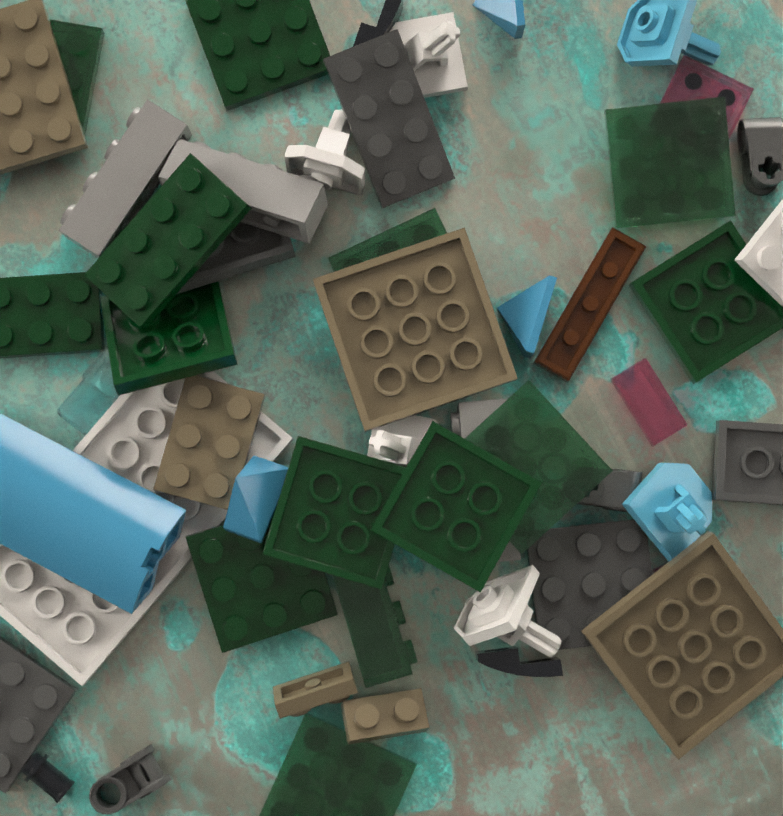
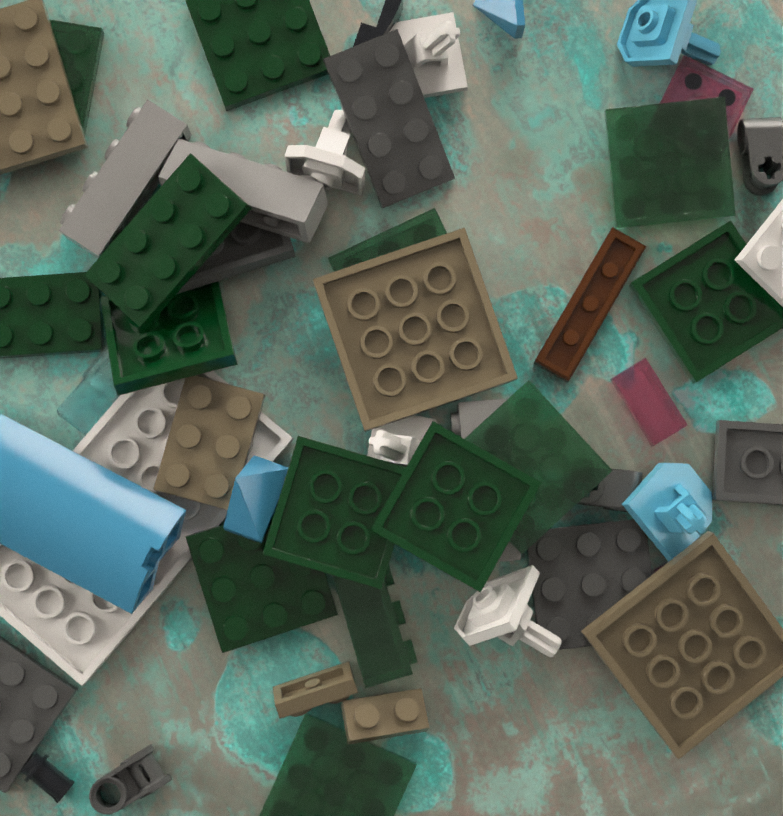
(508, 661): black slope -> none
(526, 314): dark azure slope -> none

